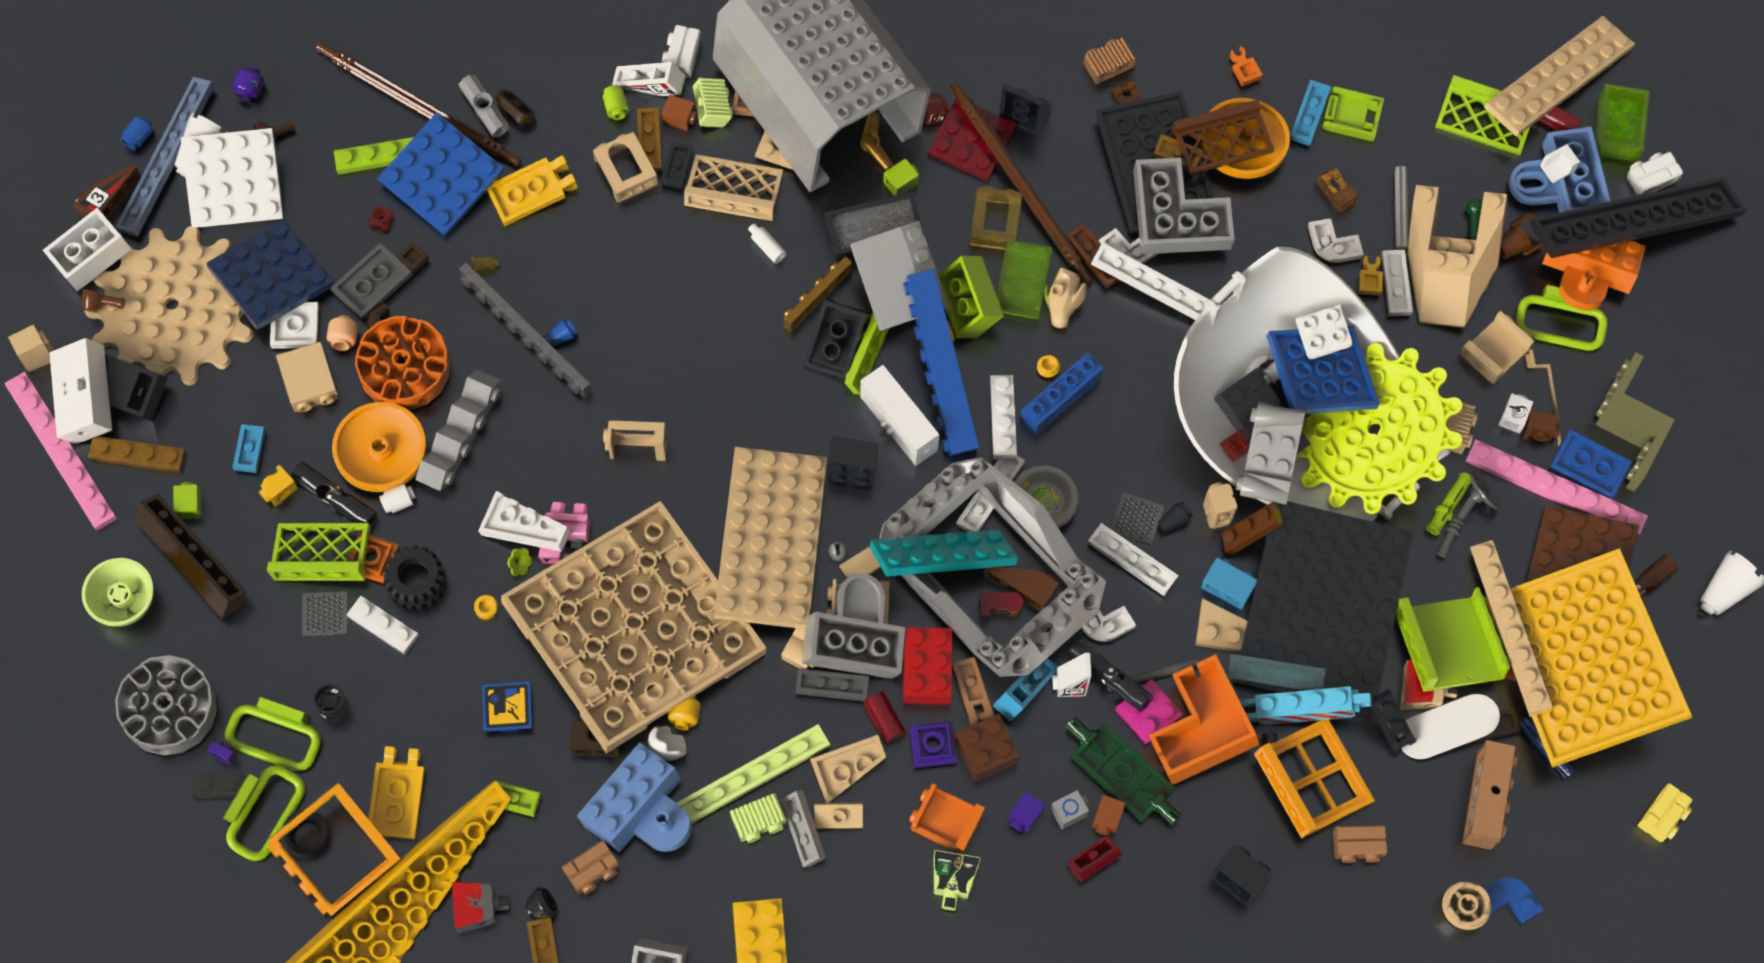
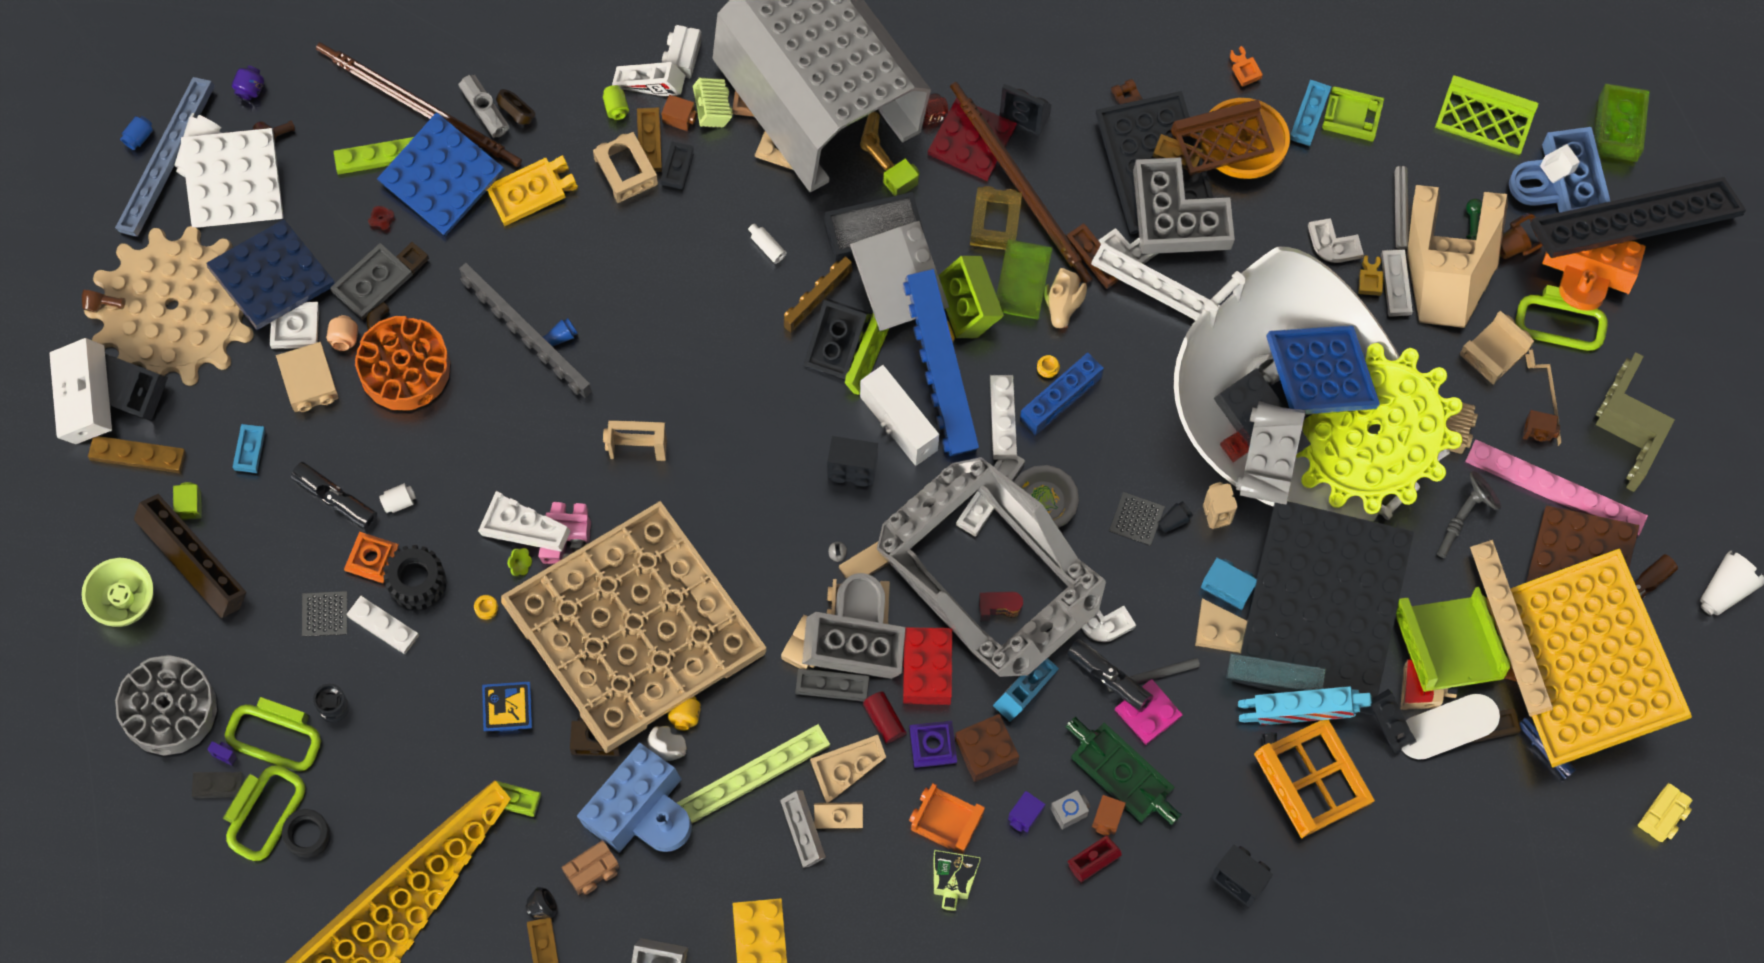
(31, 348): tan brick -> none
(60, 451): bright pink plate -> none
(87, 249): white brick -> none
(107, 193): reddish brown slope -> none
(277, 486): yellow brick -> none
(306, 884): light orange window -> none
(314, 569): lime fence -> none
(379, 446): light orange dish -> none
(397, 795): yellow tile -> none
(463, 423): light grey brick -> none
(476, 905): torso -> none
(483, 263): clear yellow piece -> none
(730, 201): tan fence -> none
(758, 818): yellowish green brick -> none
(770, 538): tan plate -> none
(943, 552): teal plate -> none
(972, 690): medium nougat plate -> none
(1032, 585): reddish brown slope -> none
(1073, 677): white slope -> none
(1109, 60): medium nougat brick -> none
(1132, 559): white plate -> none
(1212, 732): orange piece -> none
(1252, 528): reddish brown plate -> none
(1324, 332): white bracket -> none
(1337, 189): clear orange leg -> none
(1360, 843): medium nougat brick -> none
(1445, 510): lime pin -> none
(1466, 905): tan cone -> none
(1489, 795): medium nougat brick -> none
(1515, 413): white brick -> none
(1517, 895): blue plate -> none
(1559, 76): tan plate -> none
(1561, 120): dark red brick -> none
(1590, 464): blue tile -> none
(1654, 174): white brick -> none

